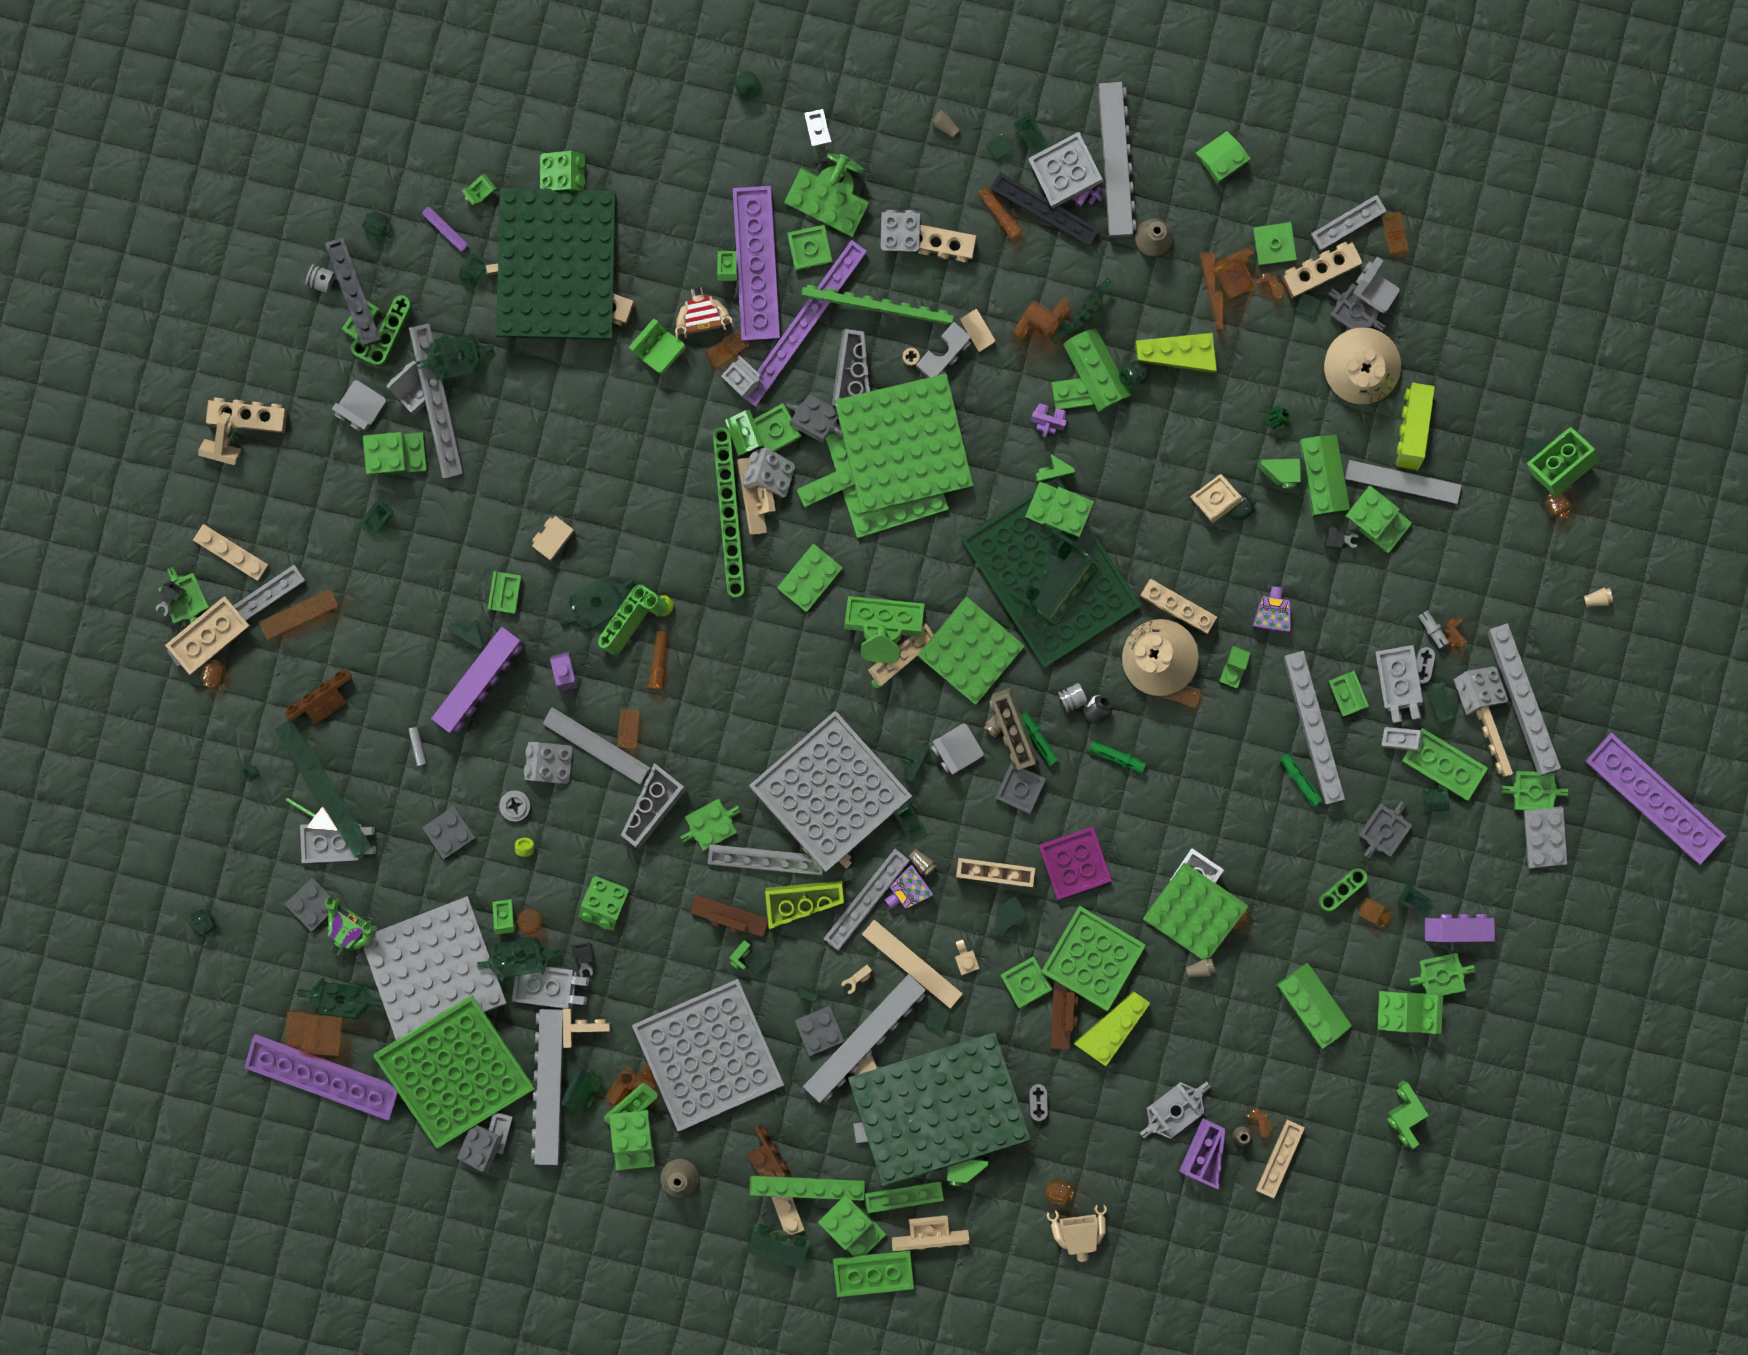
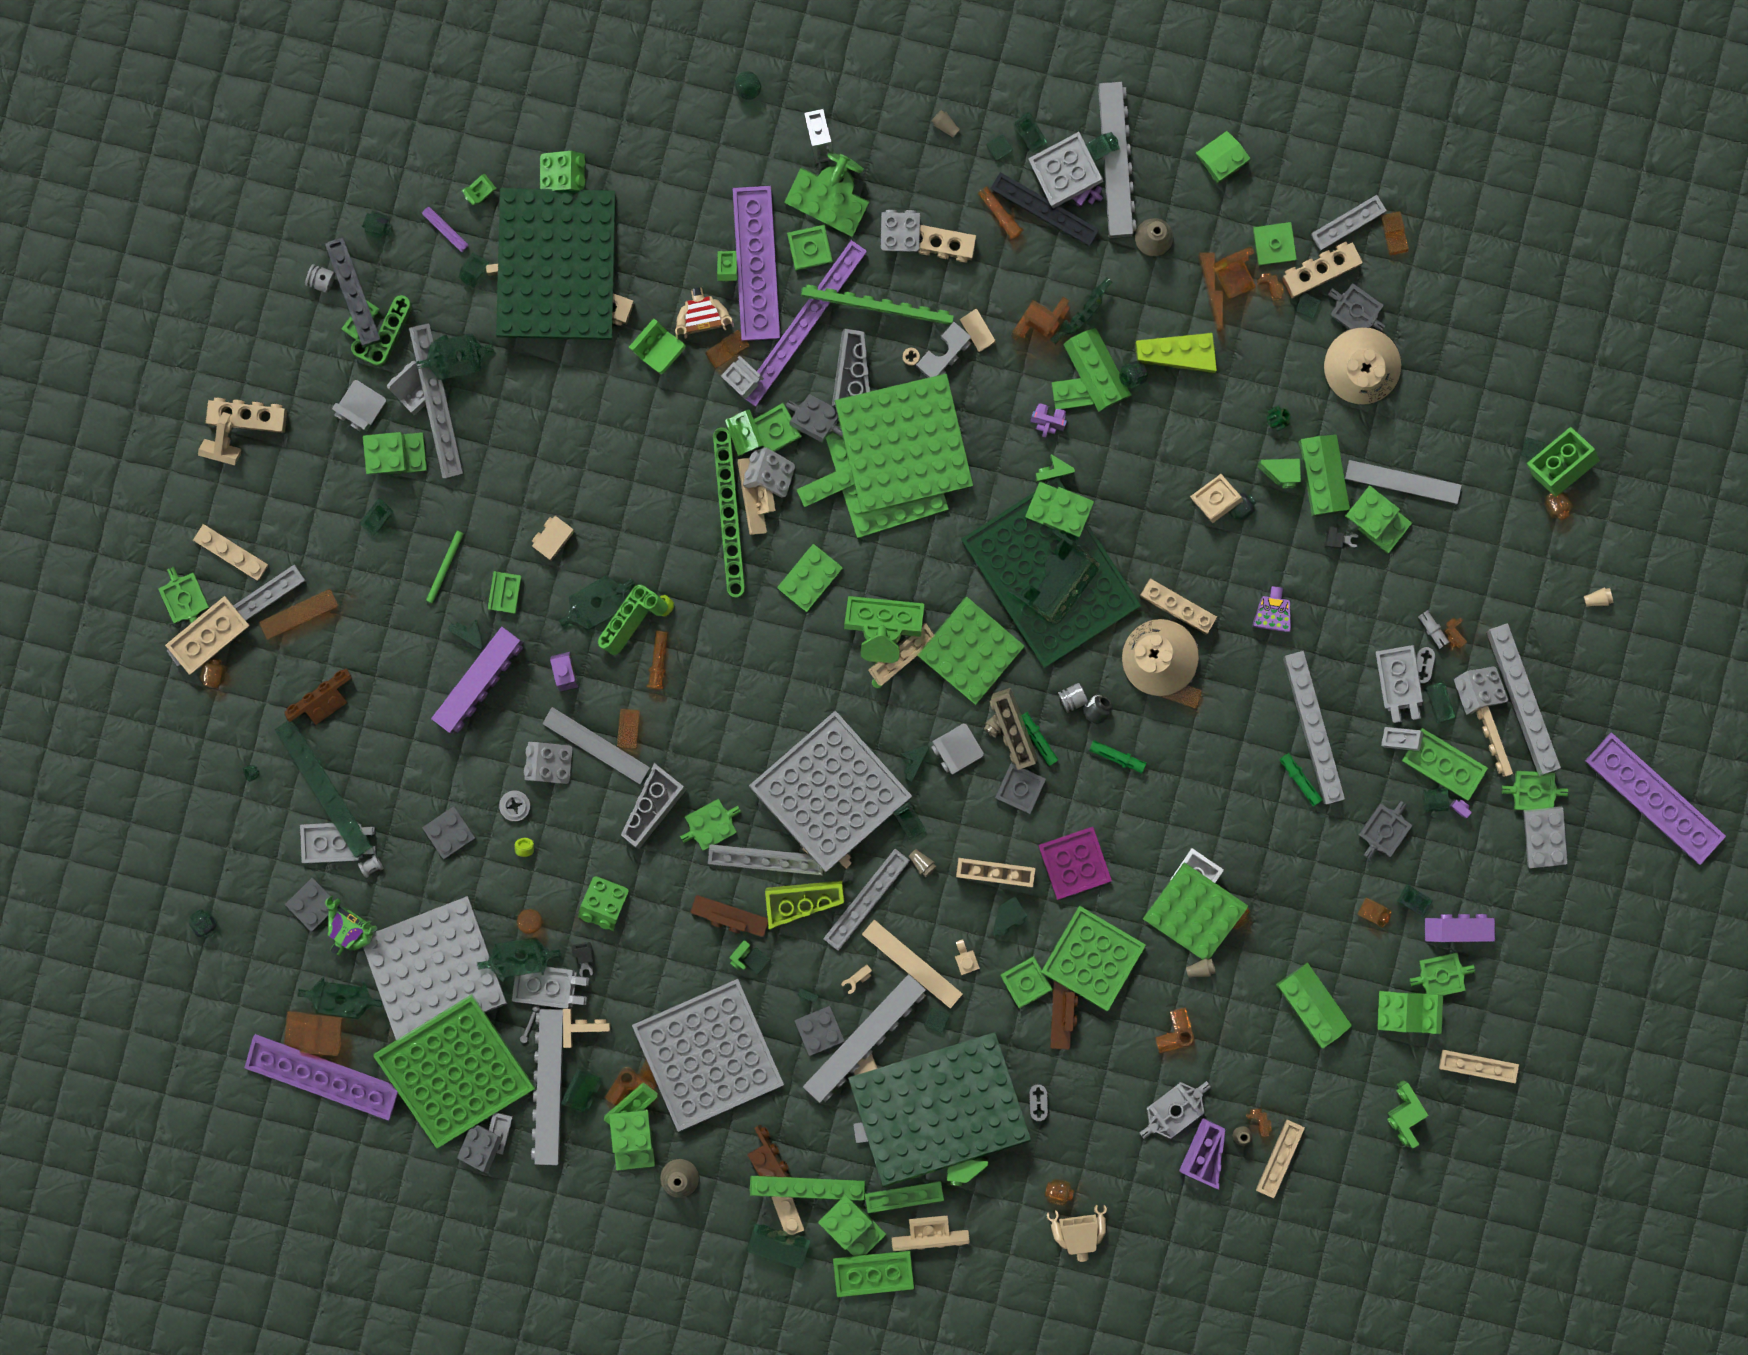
(169, 594): pearl dark grey piece -> none
(321, 820): piece -> none
(370, 866): none -> light grey bush
(417, 746): light grey piece -> none
(444, 567): none -> bright green bar
(503, 917): bright green slope -> none
(524, 1038): none -> light grey hinge
(908, 889): medium lavender torso -> none
(1103, 146): none -> clear green bracket
(1110, 1032): lime wedge -> none
(1172, 1040): none -> clear orange piece
(1234, 667): bright green slope -> none
(1348, 693): bright green plate -> none
(1351, 886): bright green beam -> none
(1375, 288): light grey bracket -> none
(1415, 426): lime wedge -> none
(1461, 808): none -> medium lavender plate
(1478, 1066): none -> tan plate

